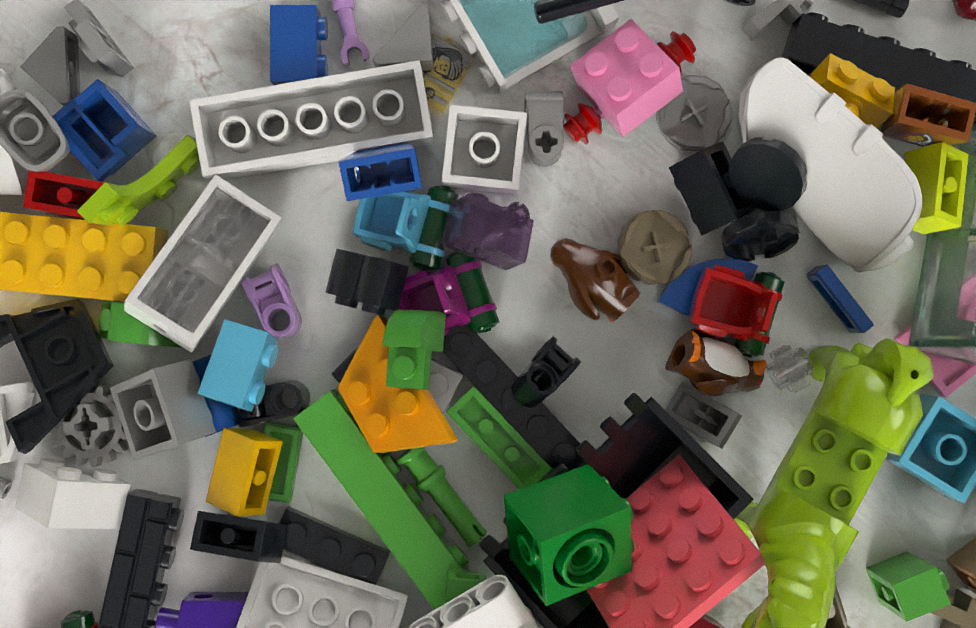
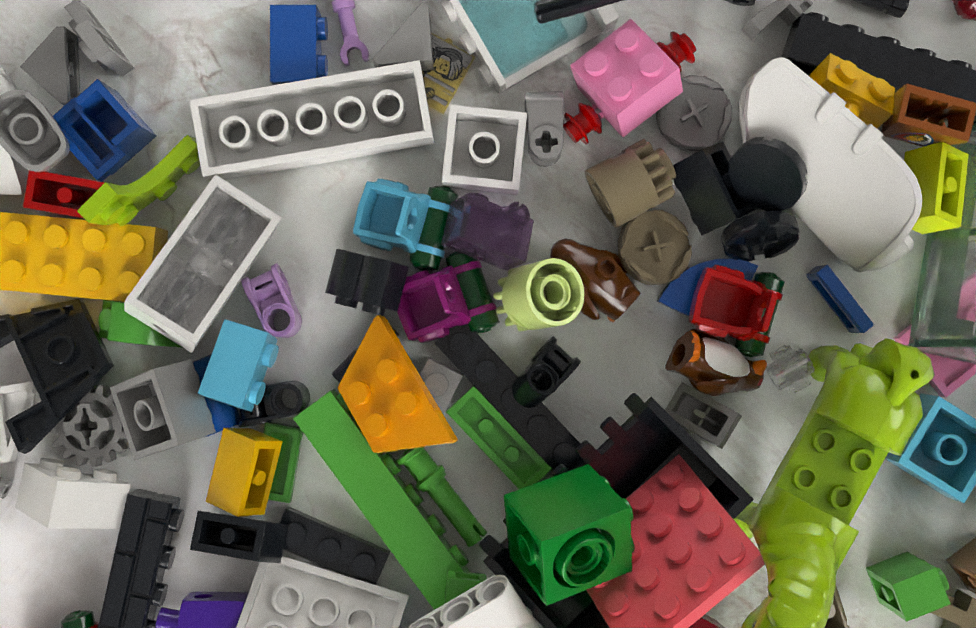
(380, 171): blue torso -> none
(411, 340): bright green brick -> none
(541, 295): none -> yellowish green gear
(631, 182): none -> dark tan gear

